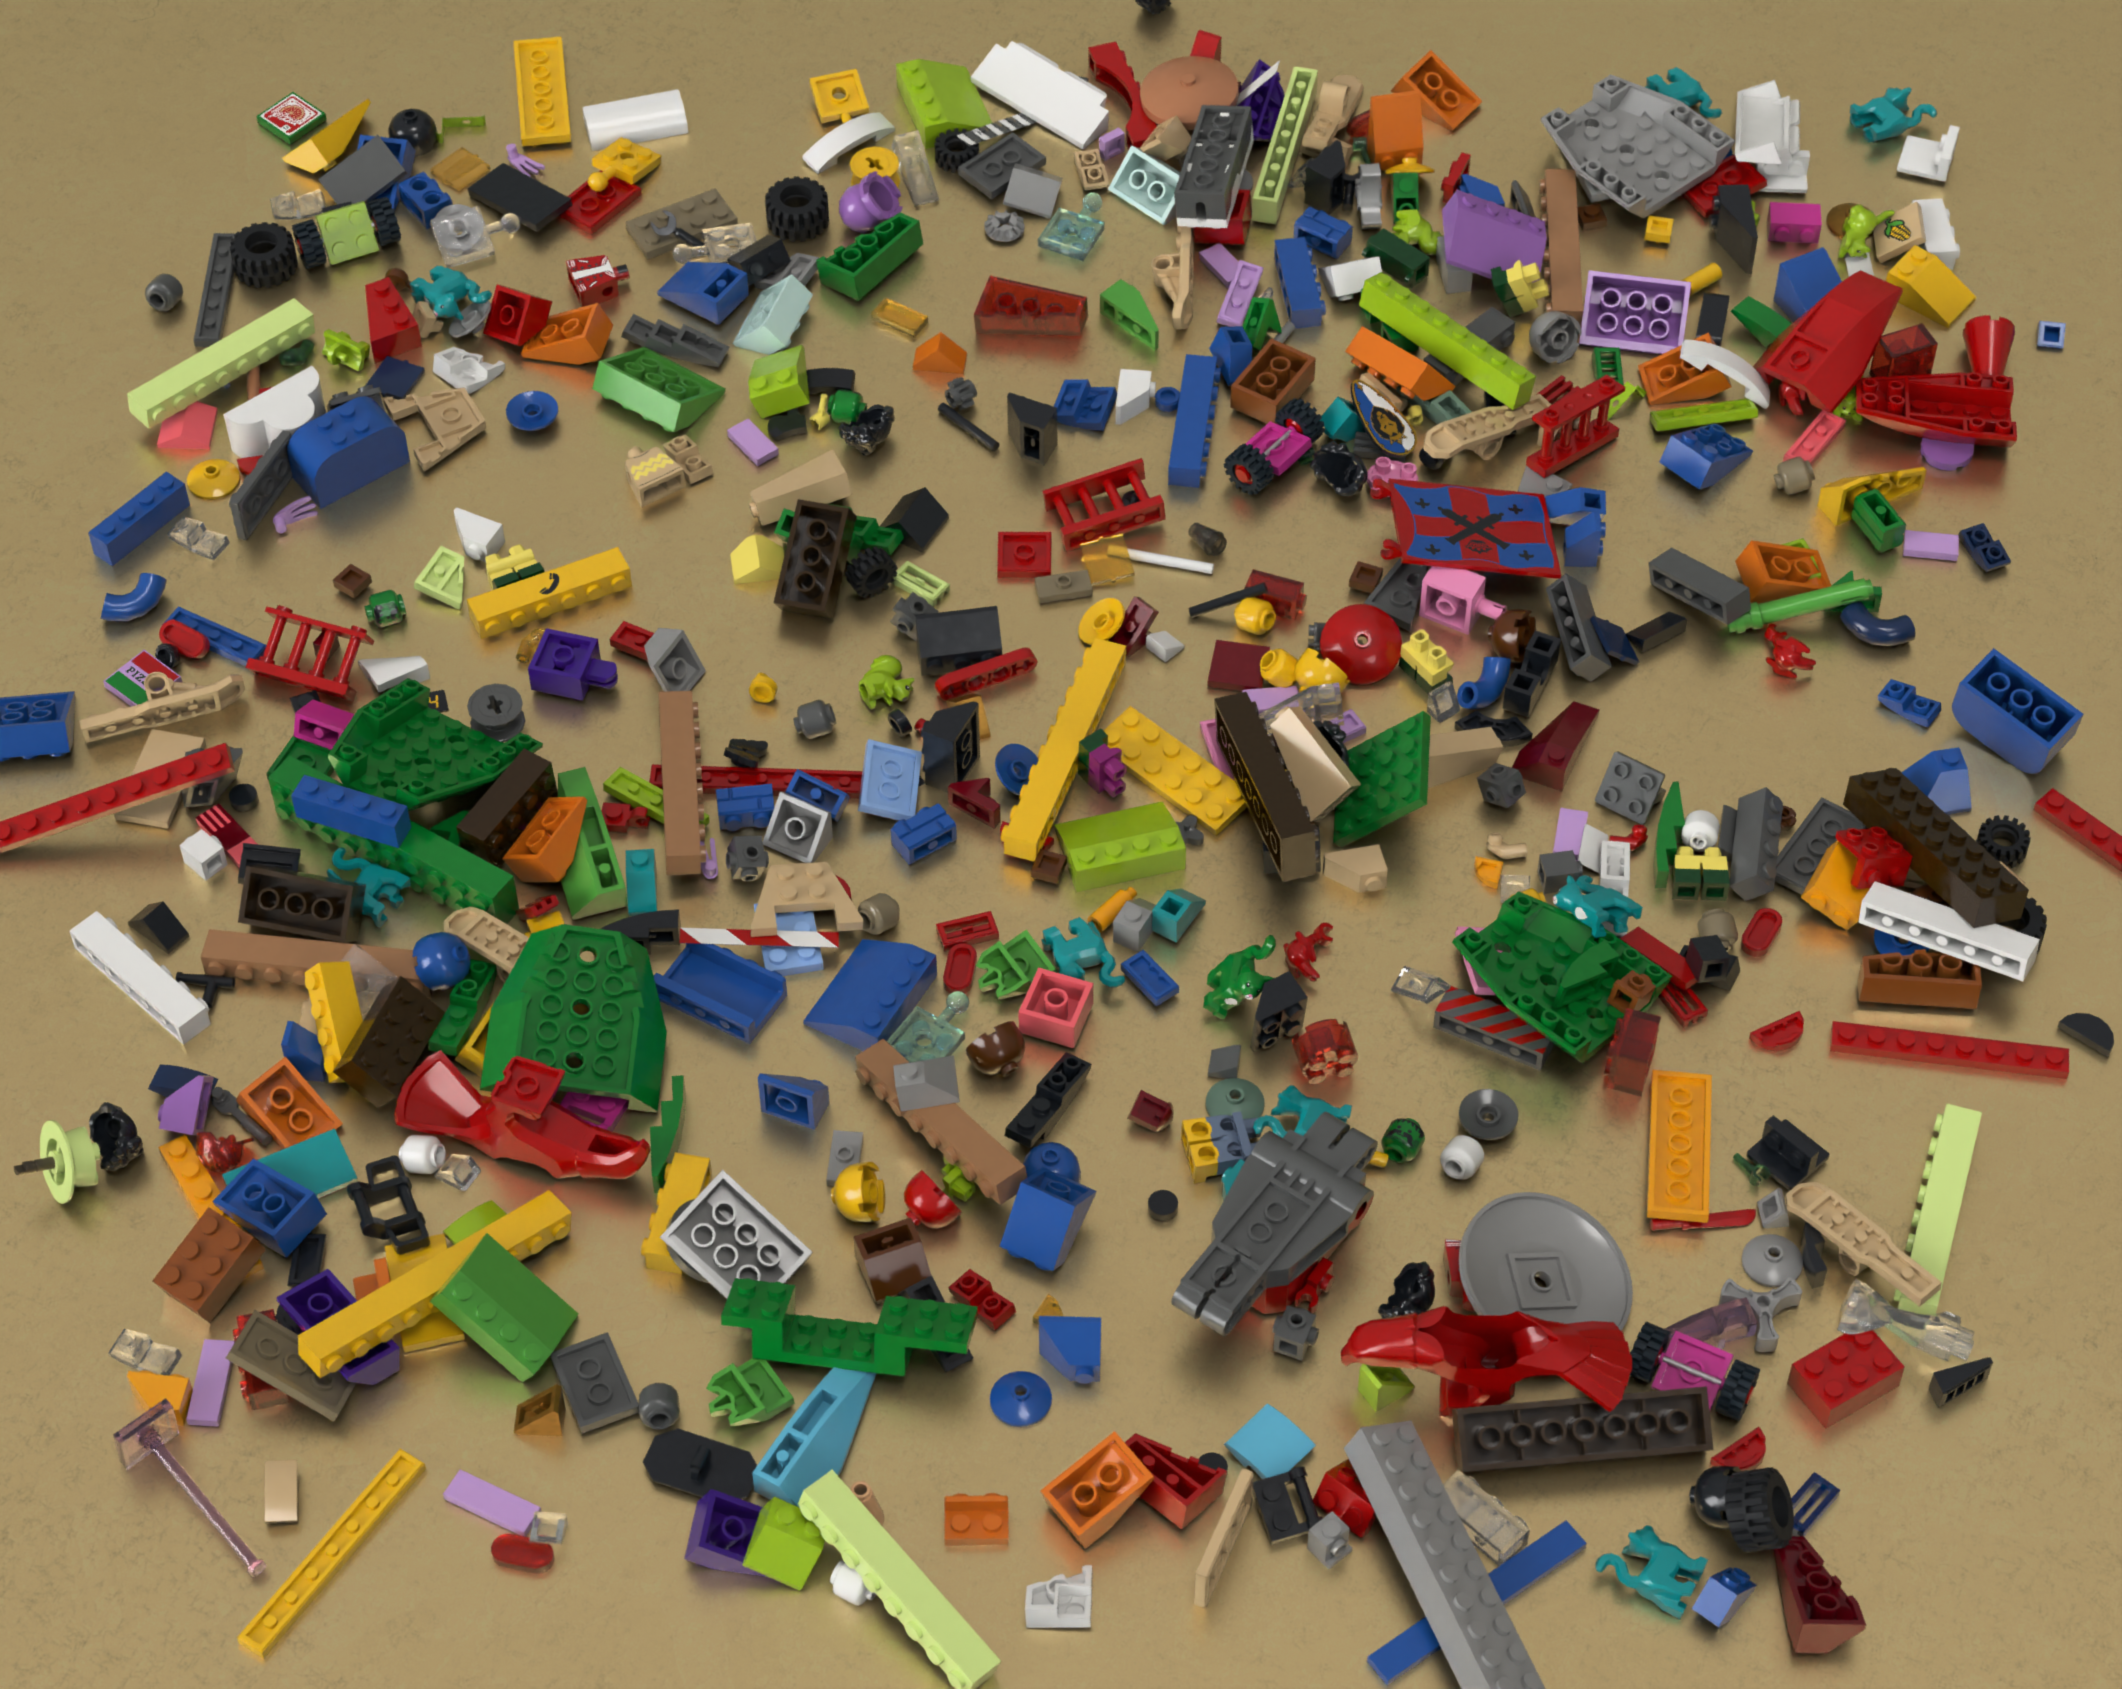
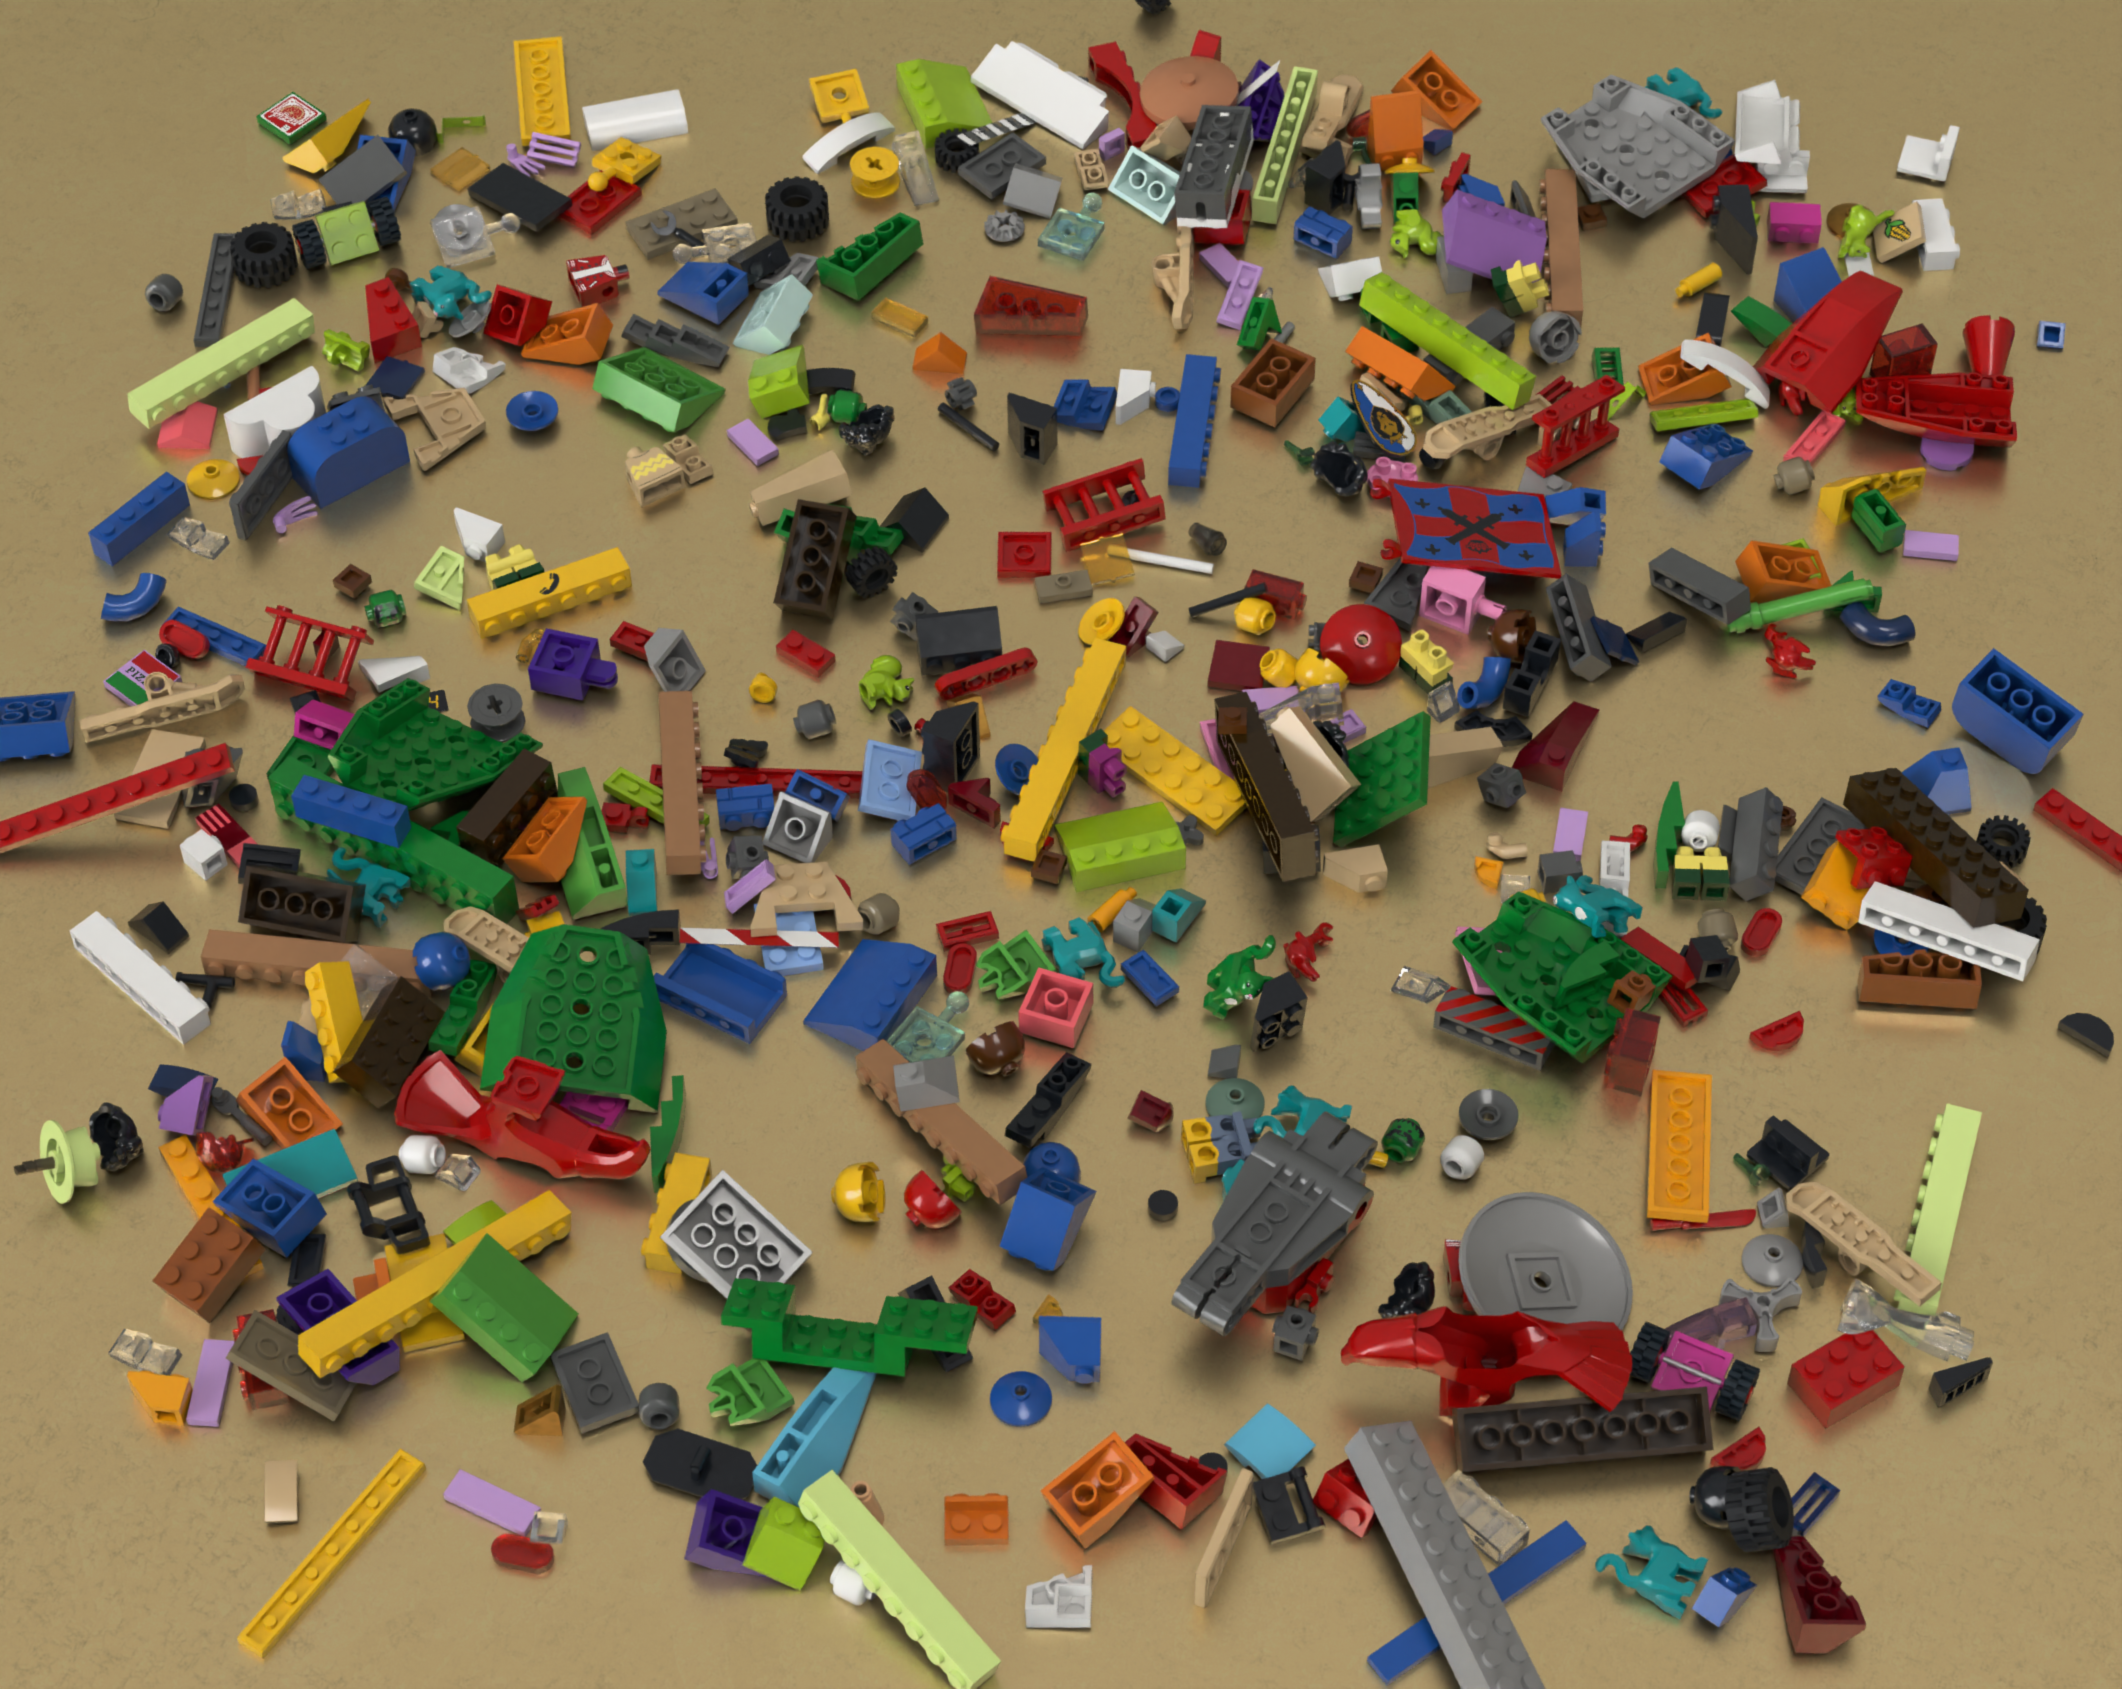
(147, 1436): tile -> none
(297, 356): clear green arm -> none
(423, 198): blue brick -> none
(555, 140): none -> lavender tile
(749, 886): none -> lavender tile
(756, 560): light yellow slope -> none
(793, 1098): blue slope -> none
(805, 653): none -> red plate
(845, 1151): light grey plate -> none
(869, 203): medium lavender tile -> none
(891, 1258): reddish brown slope -> none
(918, 585): yellowish green tile -> none
(925, 789): none -> clear red tile
(1127, 309): bright green slope -> none
(1232, 352): blue slope -> none
(1232, 720): none -> reddish brown plate
(1274, 447): plate -> none
(1298, 282): blue brick -> none
(1325, 1050): clear red brick -> none
(1329, 1540): light grey brick -> none
(1383, 1385): lime slope -> none
(1398, 257): dark green brick -> none
(1437, 140): none -> blue slope
(1591, 847): white sticker -> none
(1630, 788): dark grey bracket -> none
(1634, 312): medium lavender slope -> none
(1659, 229): yellow plate -> none
(1888, 115): teal animal -> none
(1930, 287): yellow slope -> none
(1949, 1050): red plate -> none
(1982, 547): dark blue slope -> none

